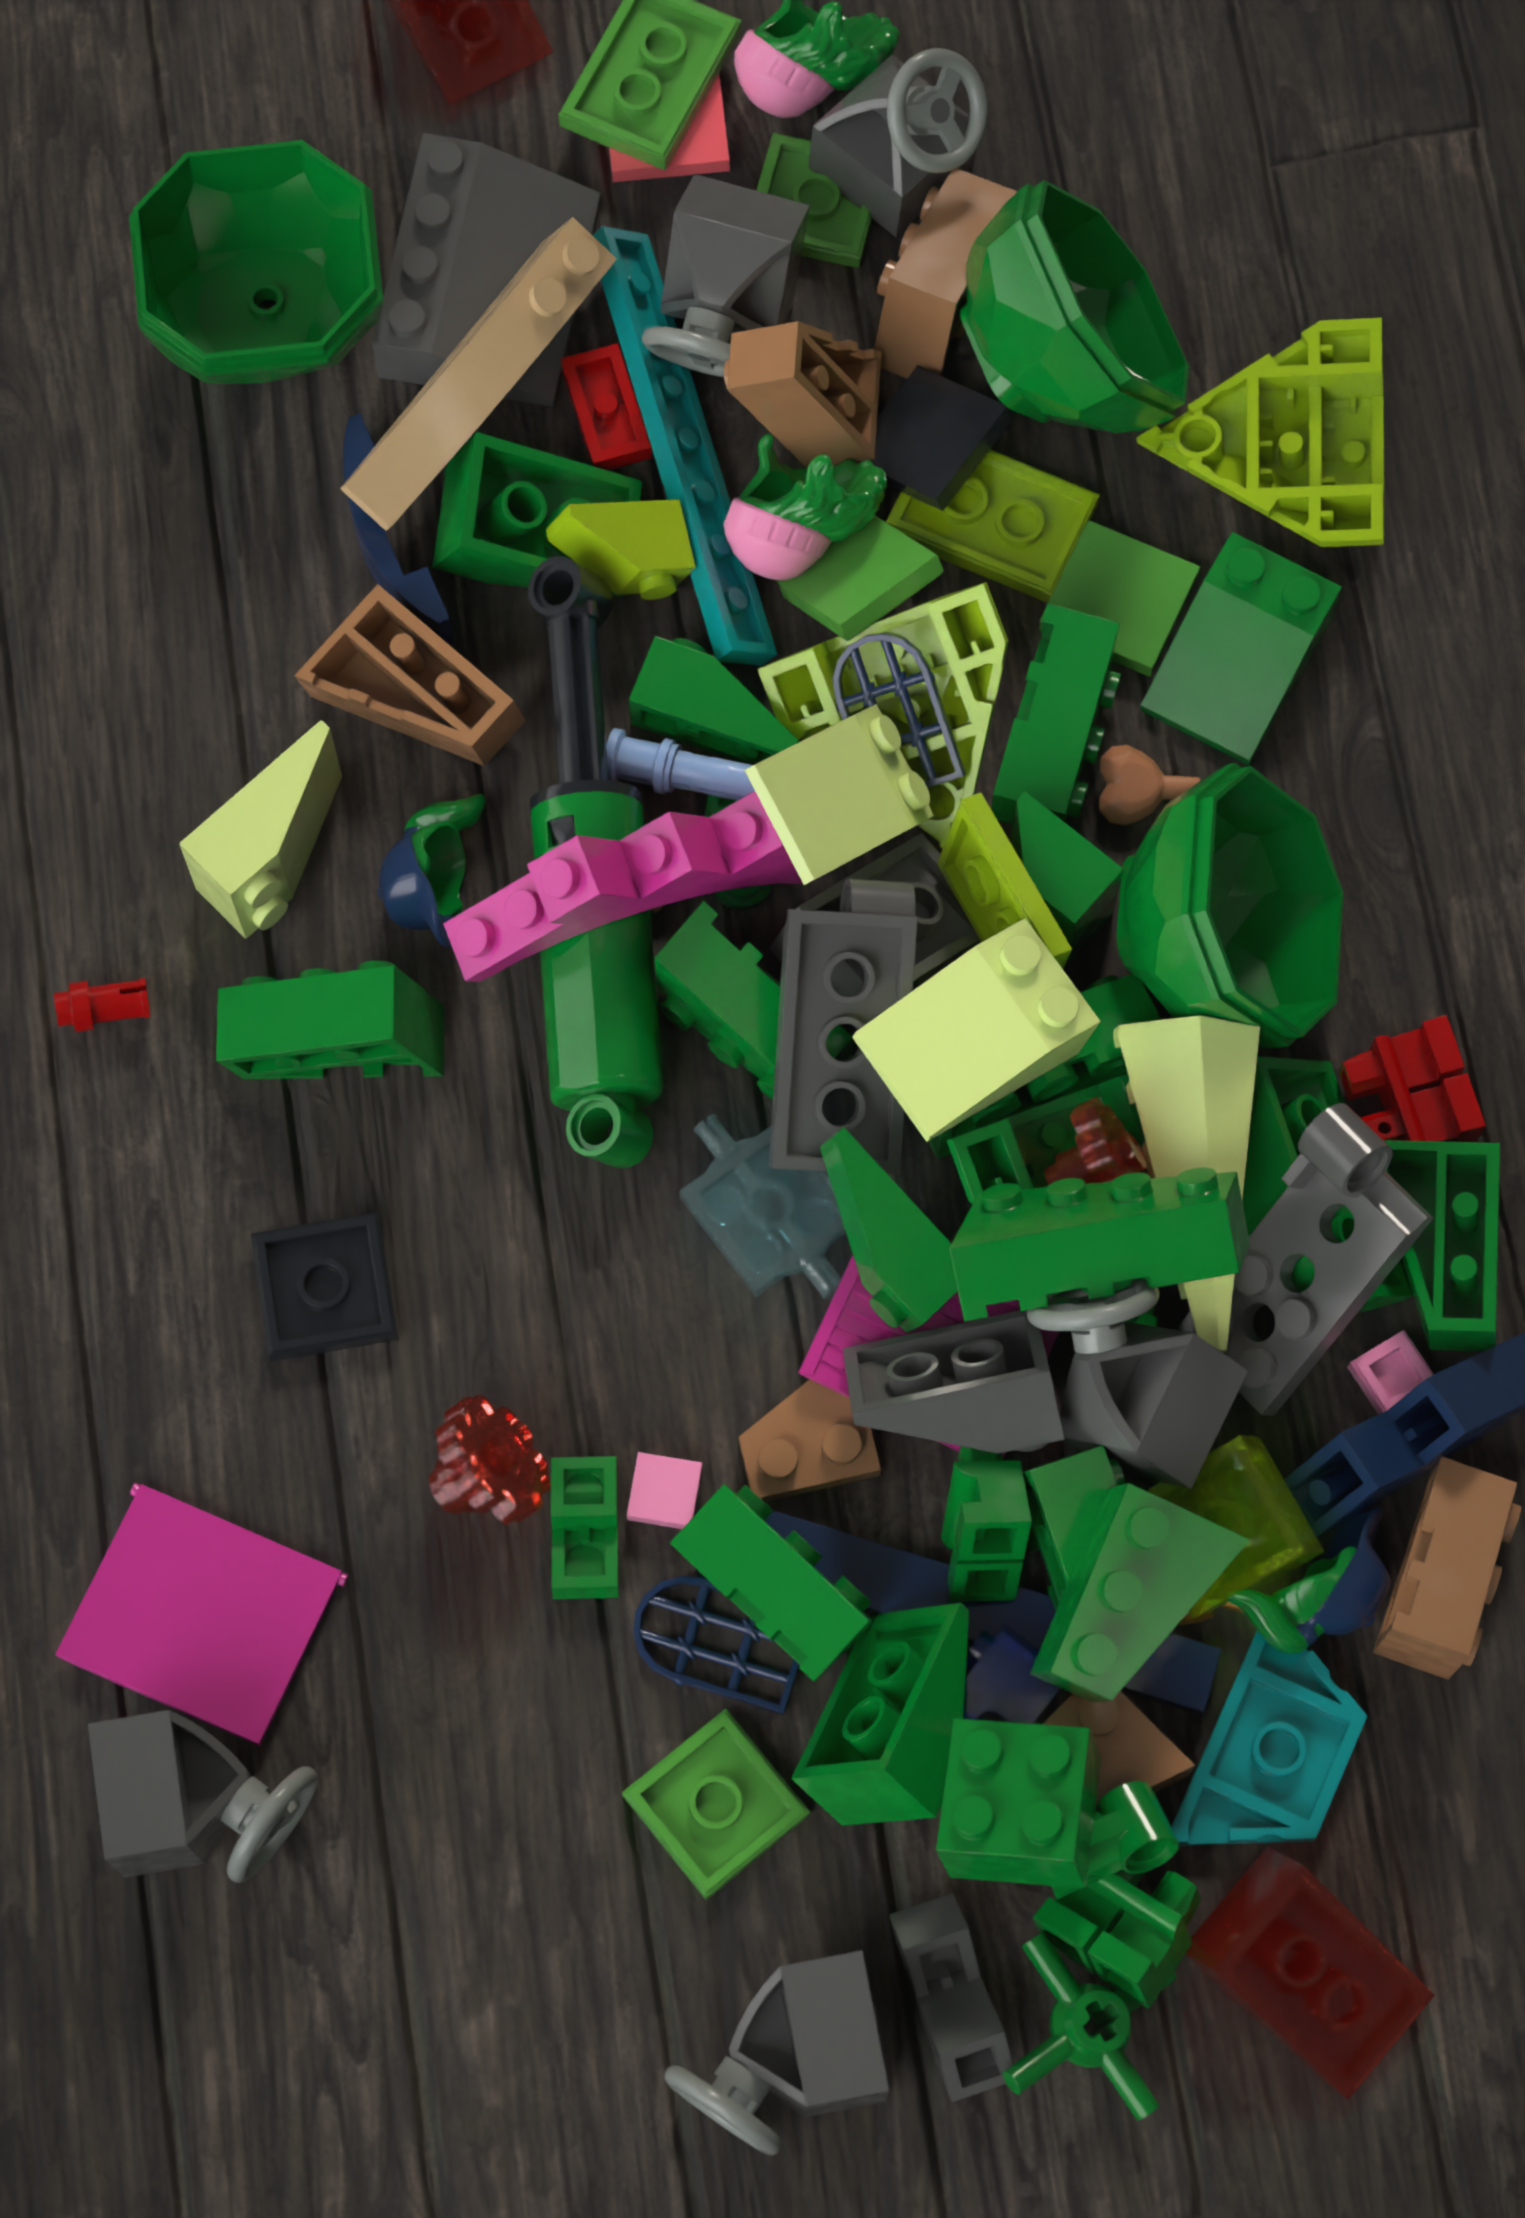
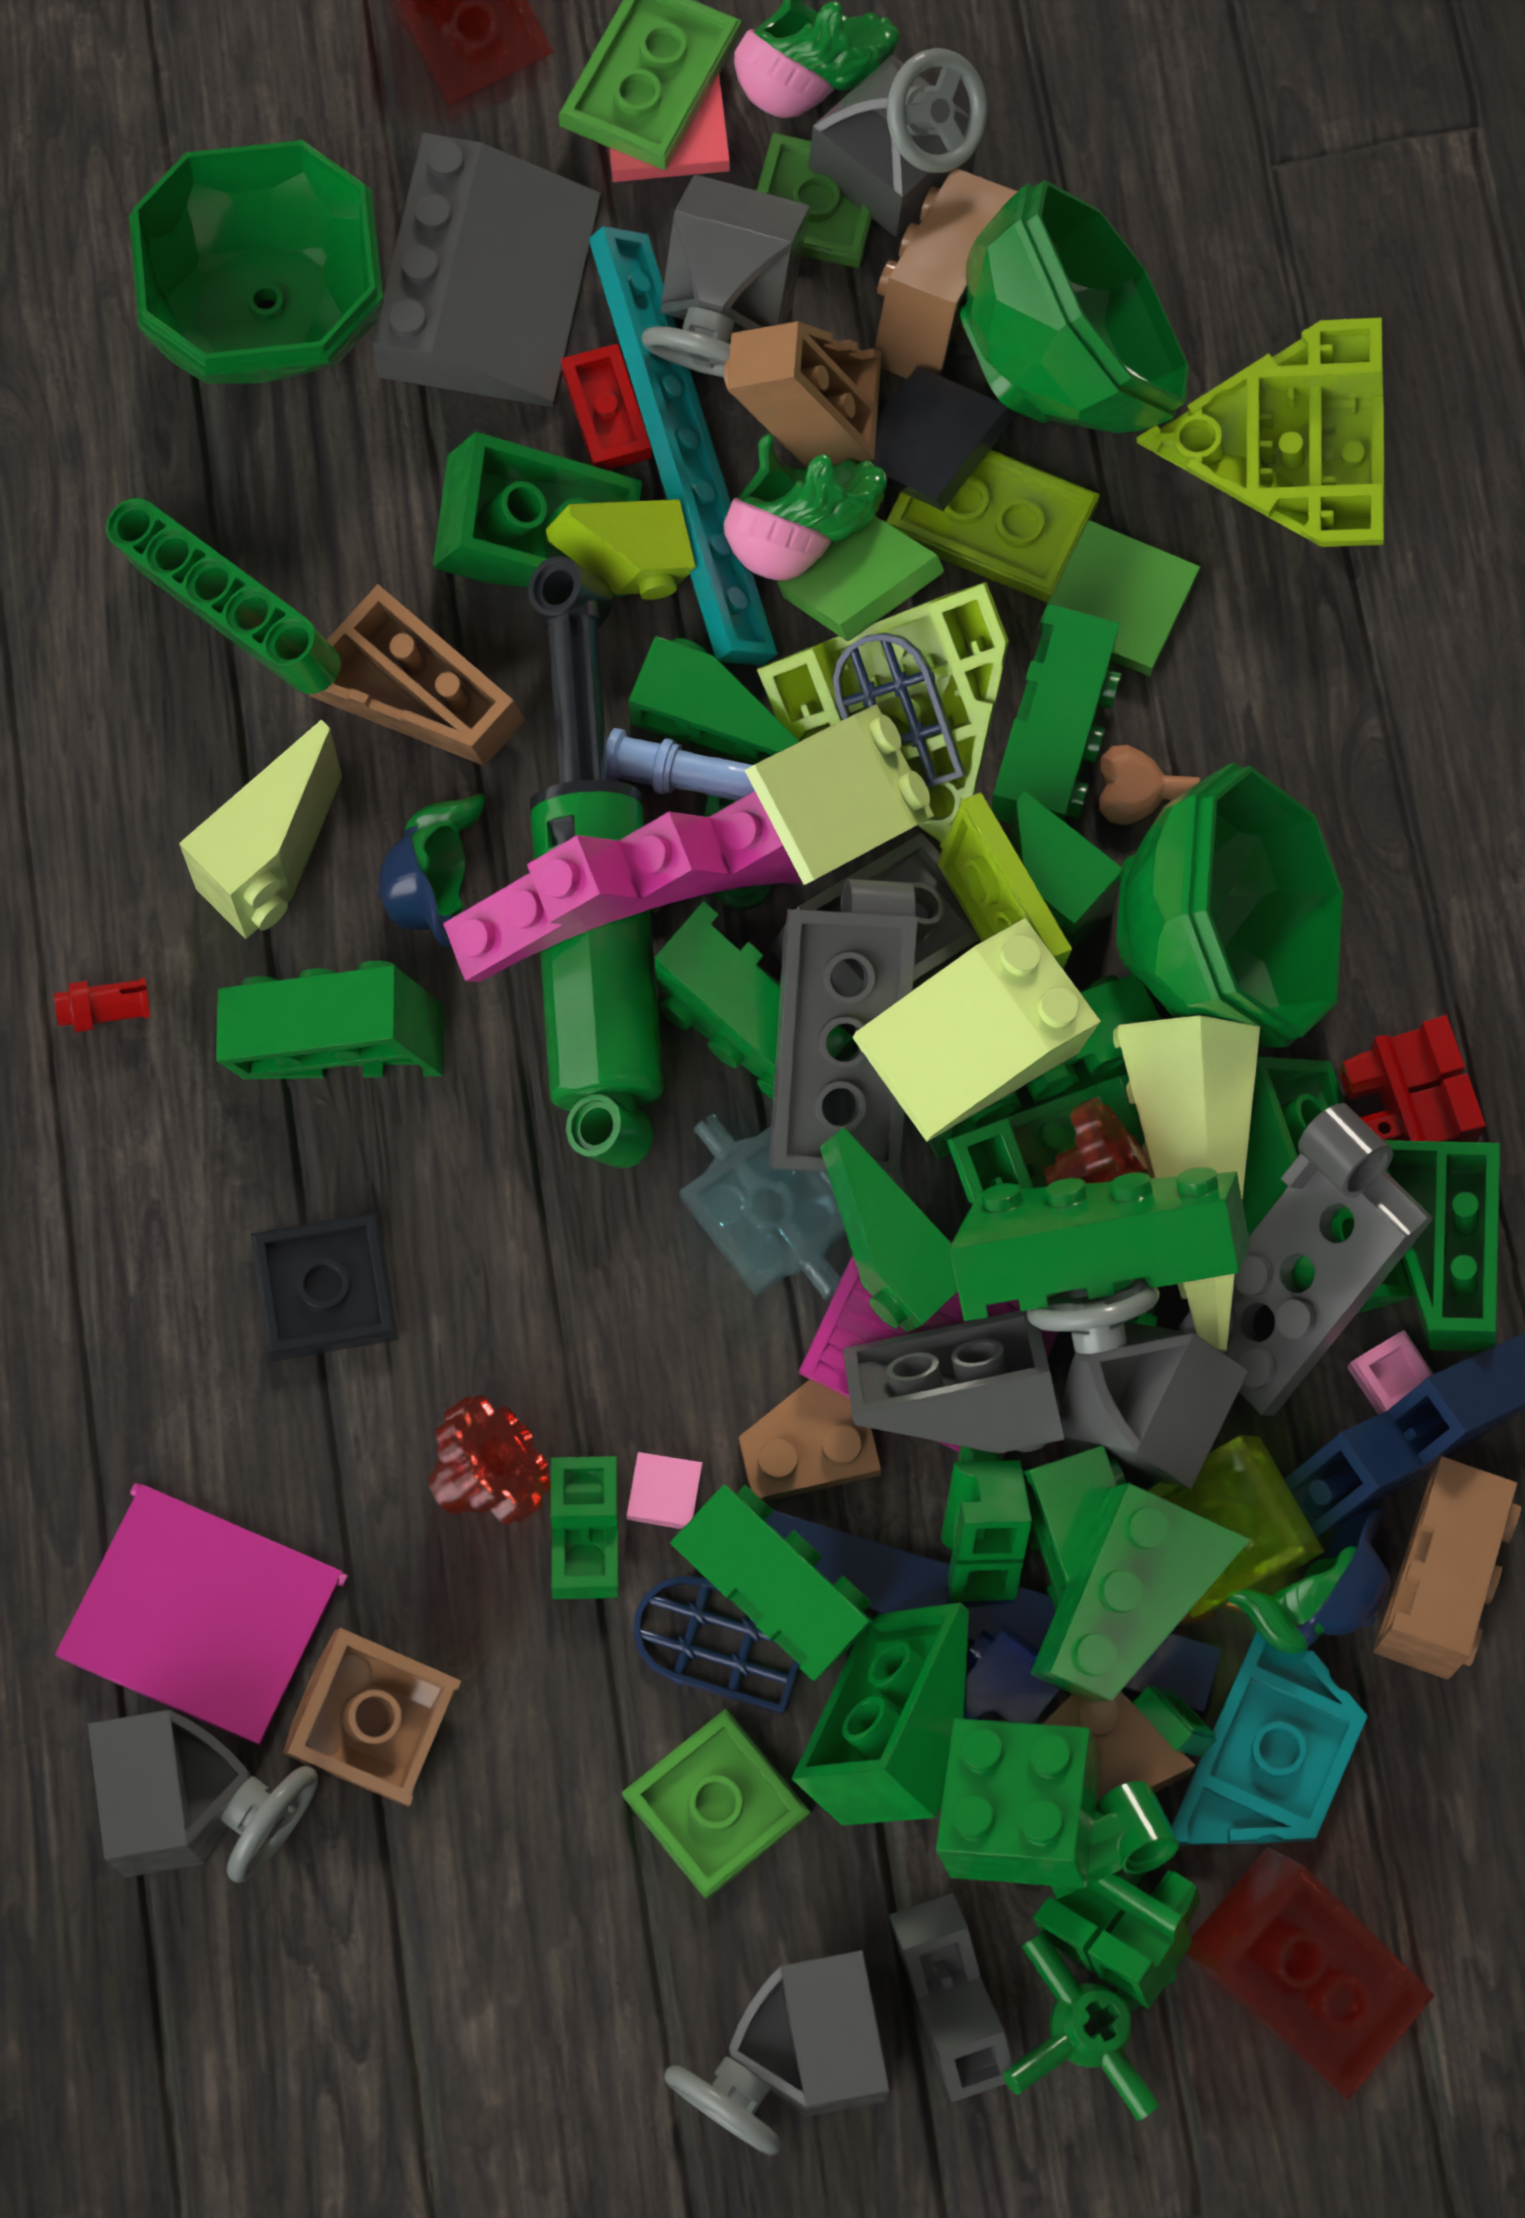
(223, 596): none -> green beam
(369, 1716): none -> medium nougat slope
(414, 590): dark blue slope -> none
(479, 372): tan slope -> none
(1175, 1720): none -> green tile
(1241, 648): green slope -> none

